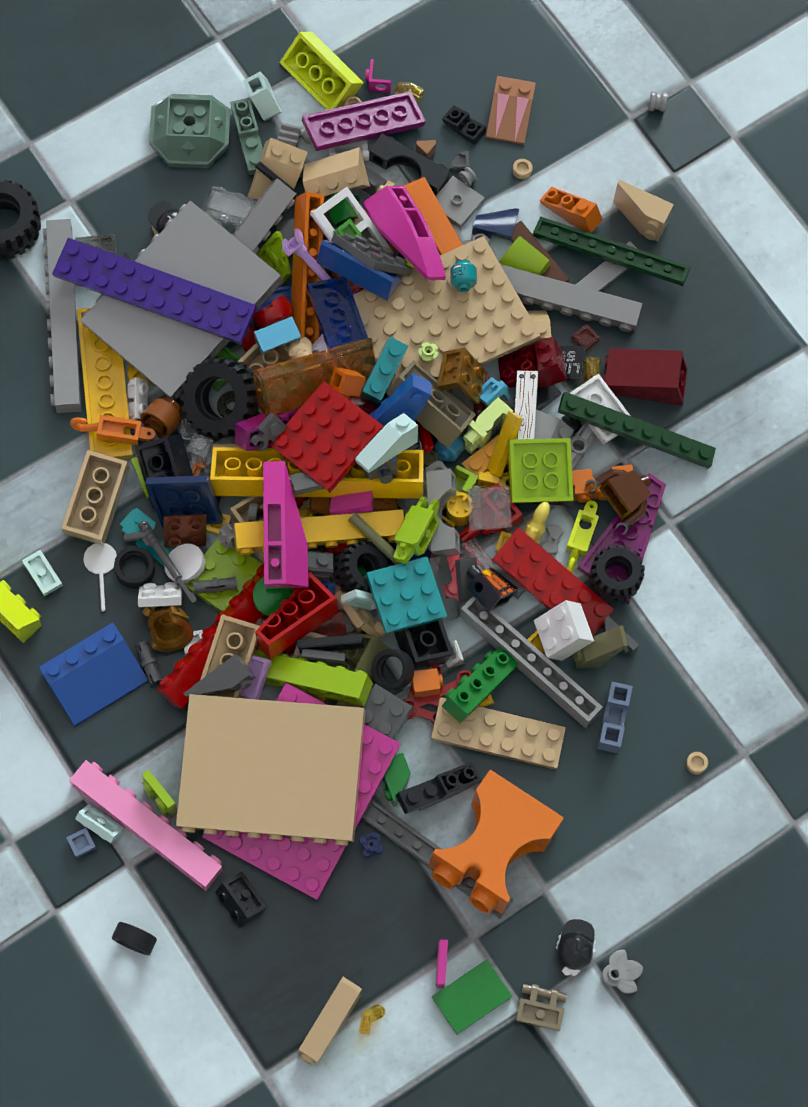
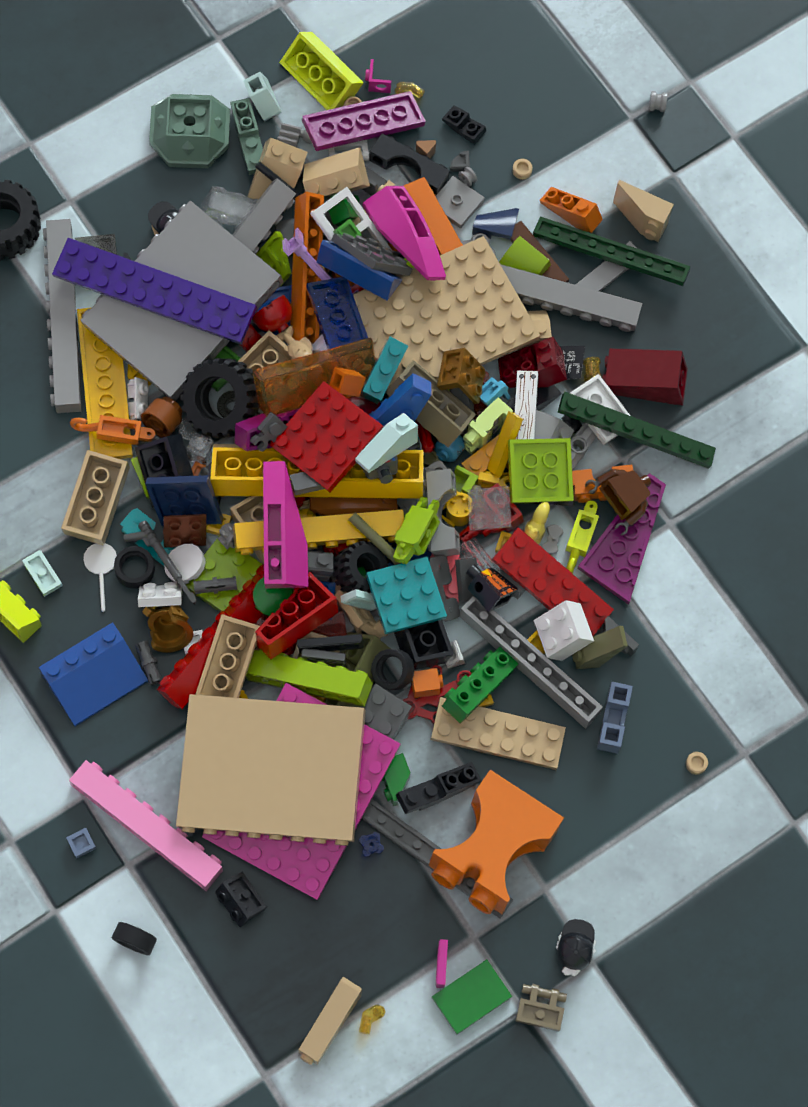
(99, 823): light aqua plate -> none
(154, 789): lime plate -> none
(226, 678): dark grey slope -> none
(254, 512): dark grey tile -> none
(260, 668): lavender tile -> none
(276, 335): medium azure hinge -> none
(352, 503): dark pink tile -> none
(428, 357): yellowish green plate -> none
(463, 275): teal head -> none
(510, 110): nougat slope -> none
(585, 337): clear red tile -> none
(617, 557): black tyre -> none
(625, 971): light grey plate -> none

